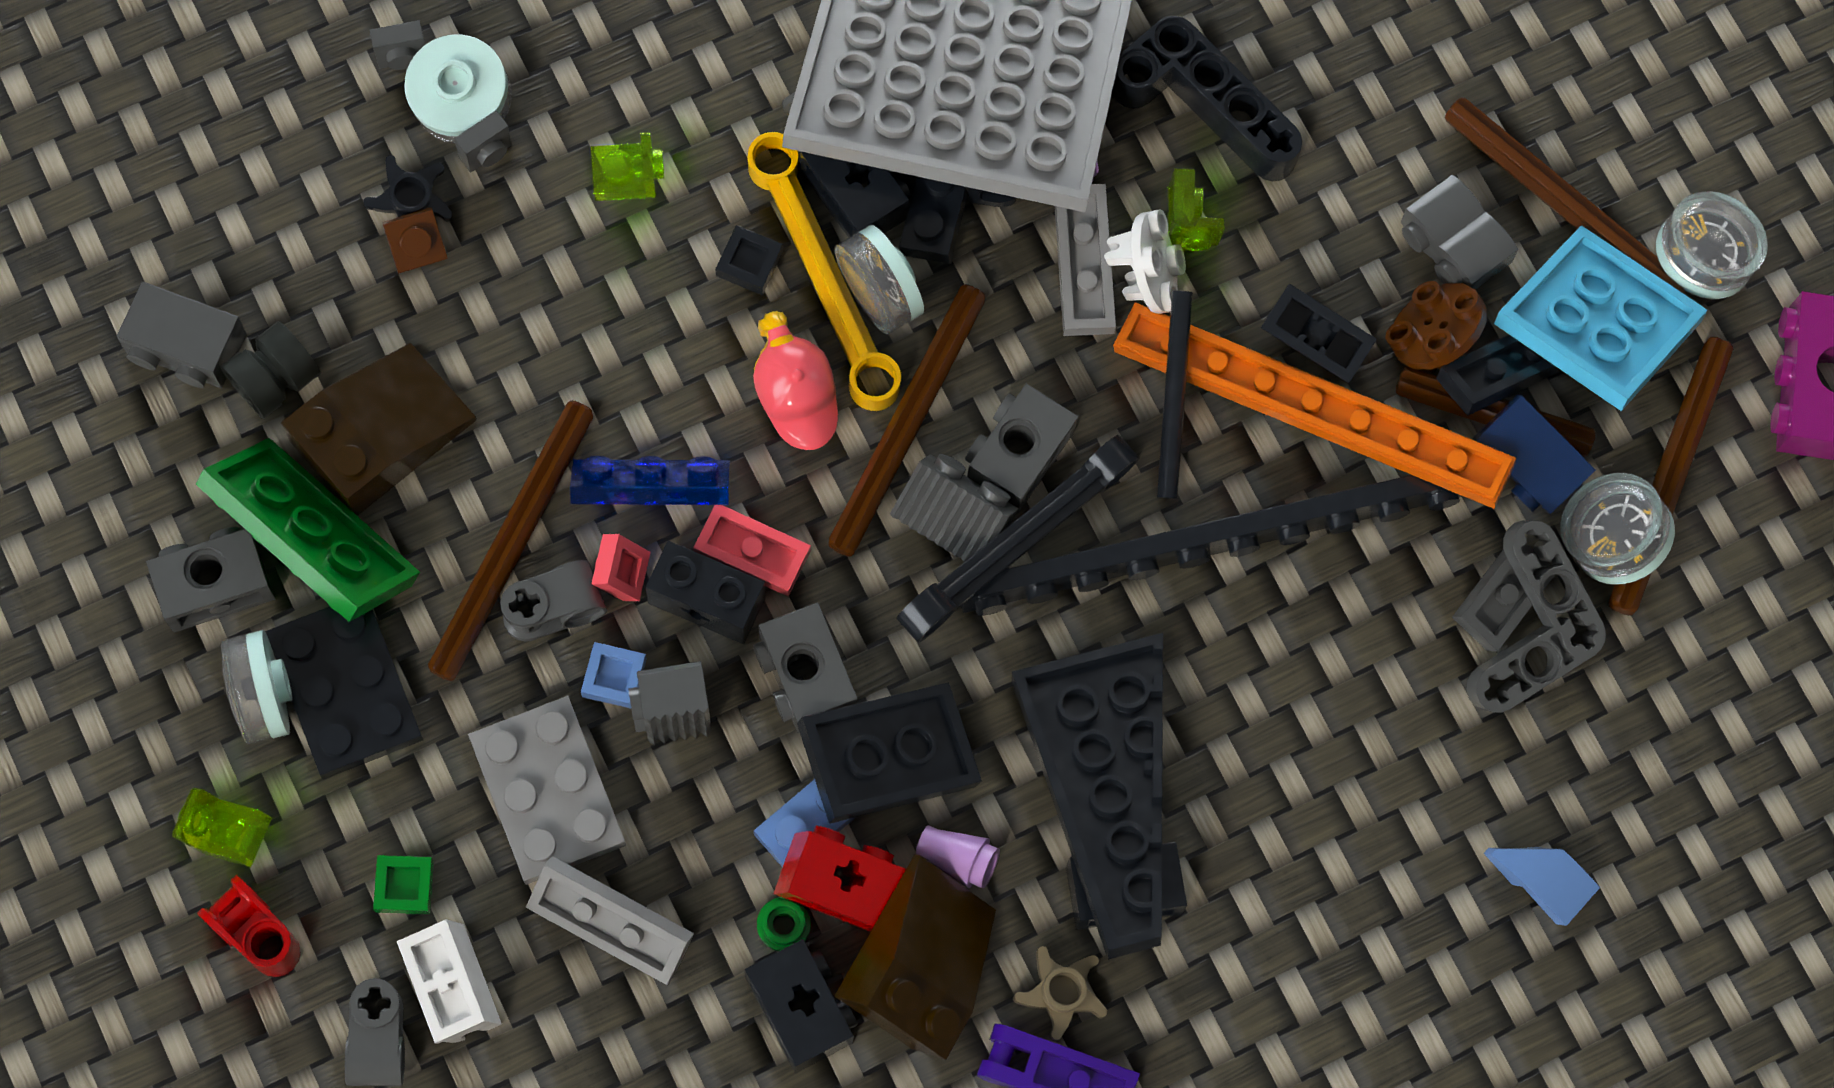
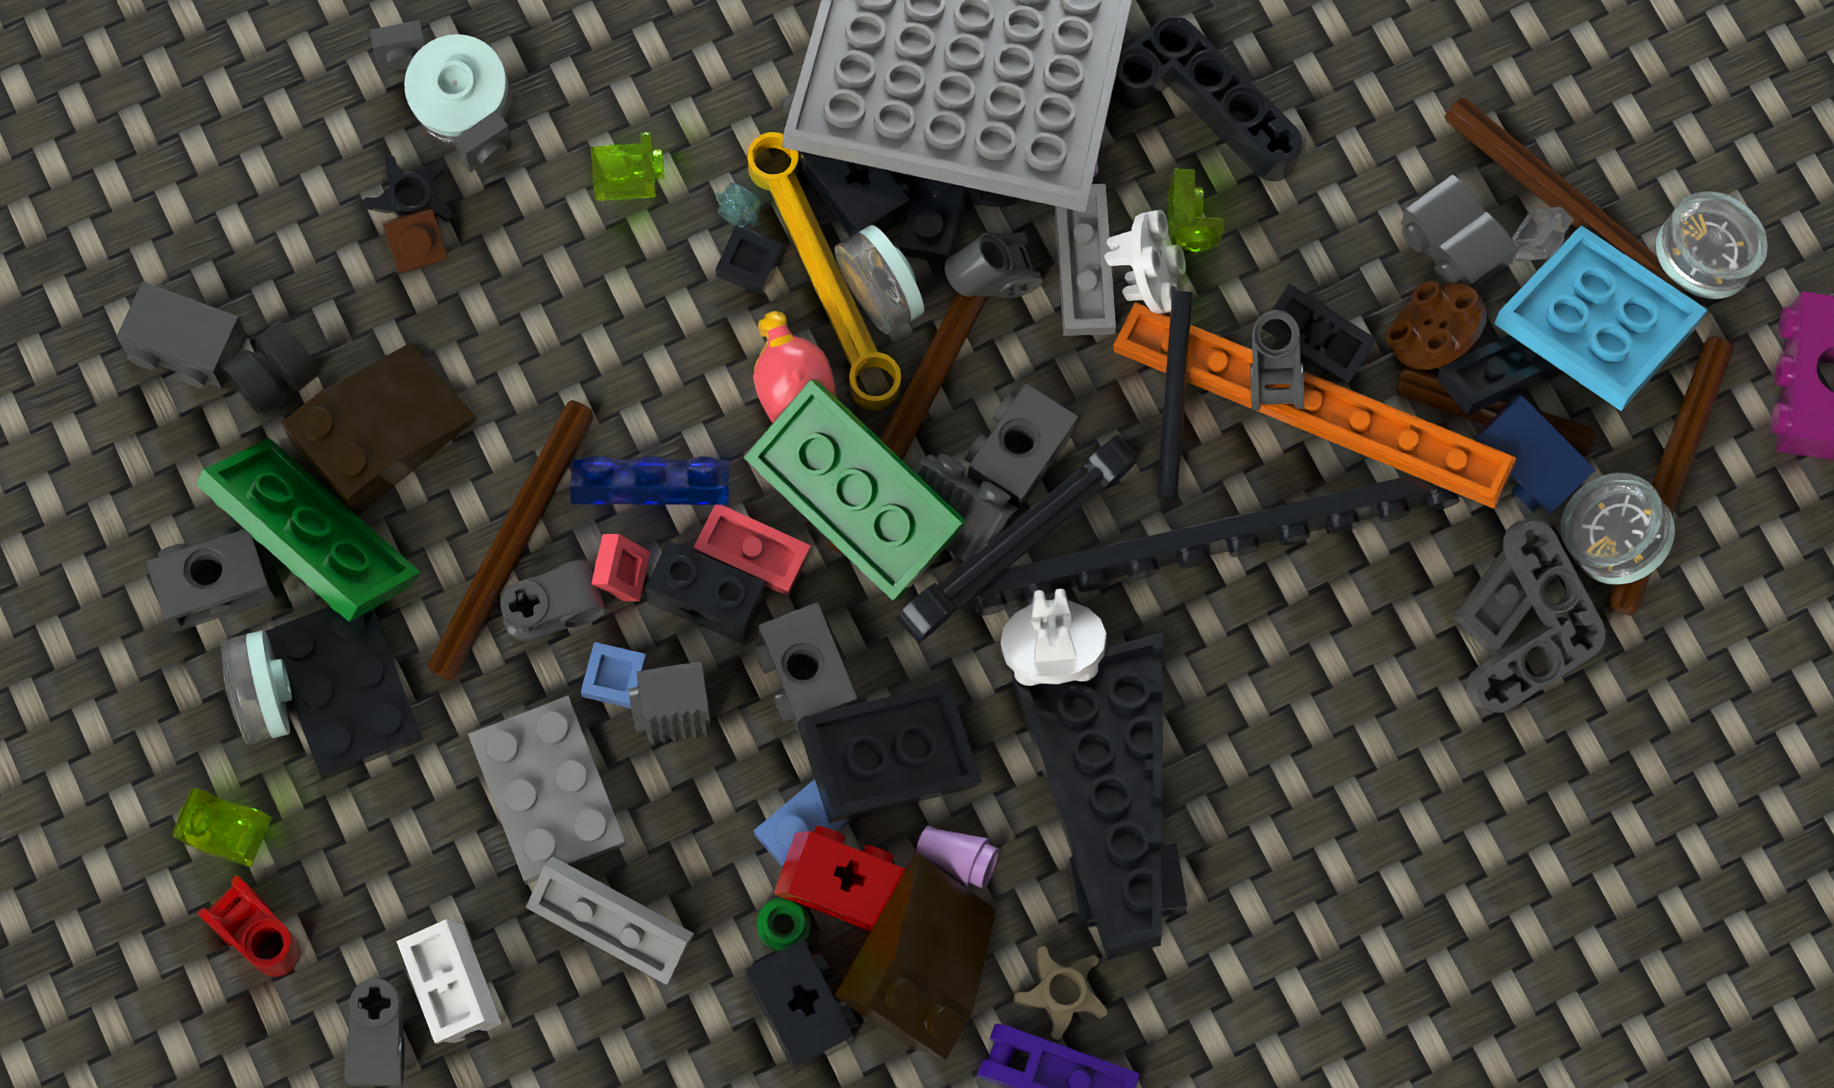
(403, 884): green plate -> none
(738, 205): none -> clear light blue plate
(855, 490): none -> plate
(993, 267): none -> dark grey piece
(1053, 641): none -> white plate
(1276, 366): none -> dark grey piece
(1541, 233): none -> clear plate
(1548, 877): medium blue slope -> none

